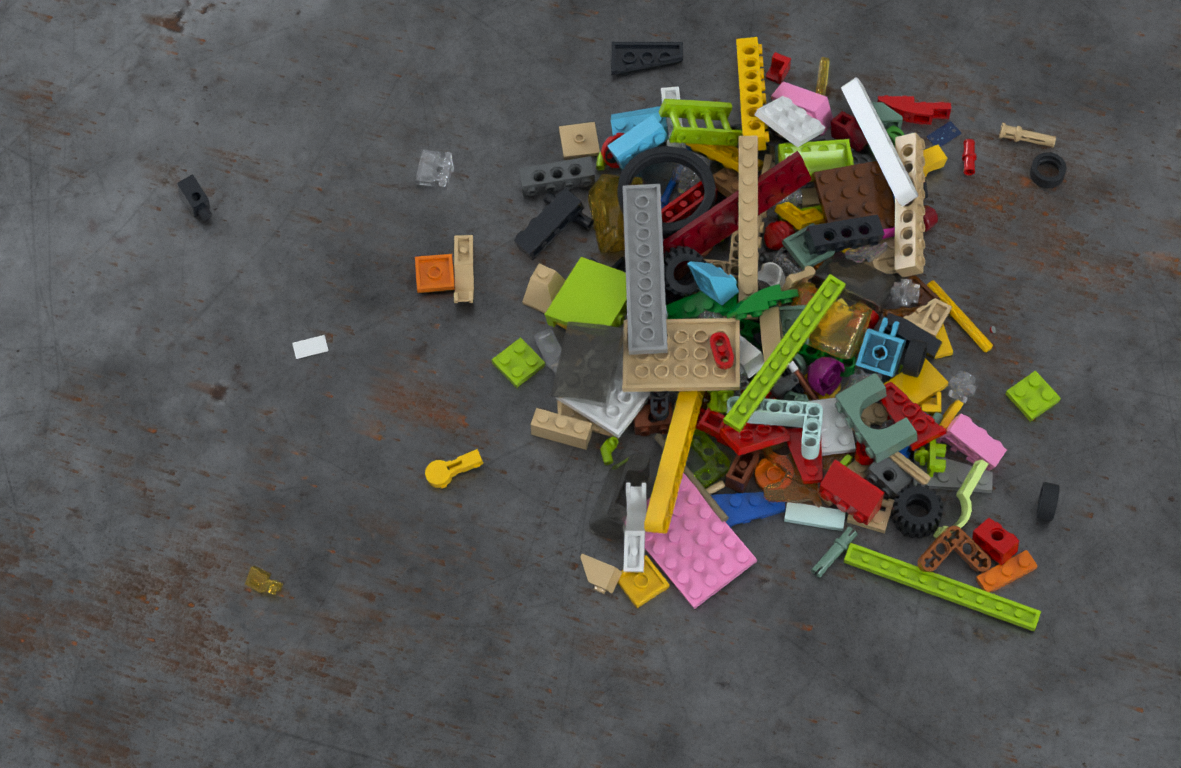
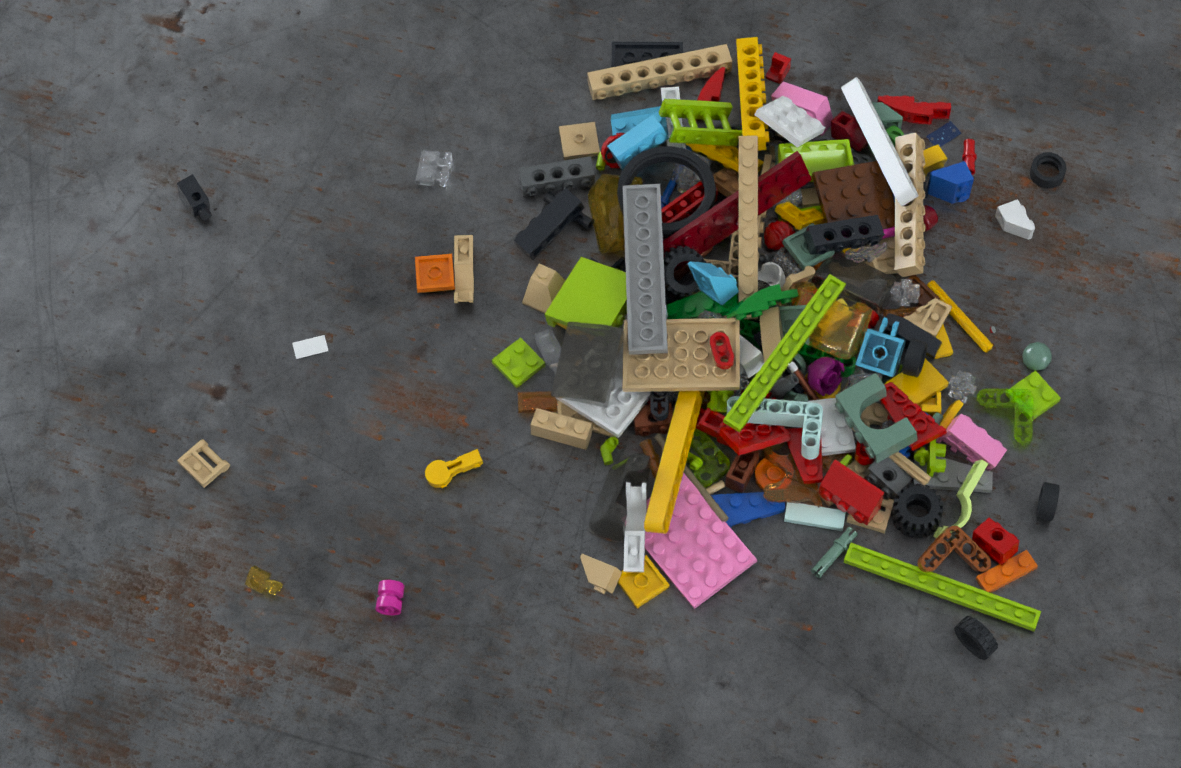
(198, 467): none -> tan plate
(389, 597): none -> dark pink wheel
(531, 400): none -> clear orange plate
(649, 450): none -> clear orange pin
(673, 69): none -> tan brick
(695, 461): none -> lime arm
(713, 87): none -> red slope
(822, 76): clear yellow axle -> none
(951, 183): none -> blue slope
(976, 637): none -> black tyre
(1014, 220): none -> white slope
(1018, 134): tan pin -> none
(1019, 407): none -> clear neon green beam
(1037, 356): none -> sand green hair

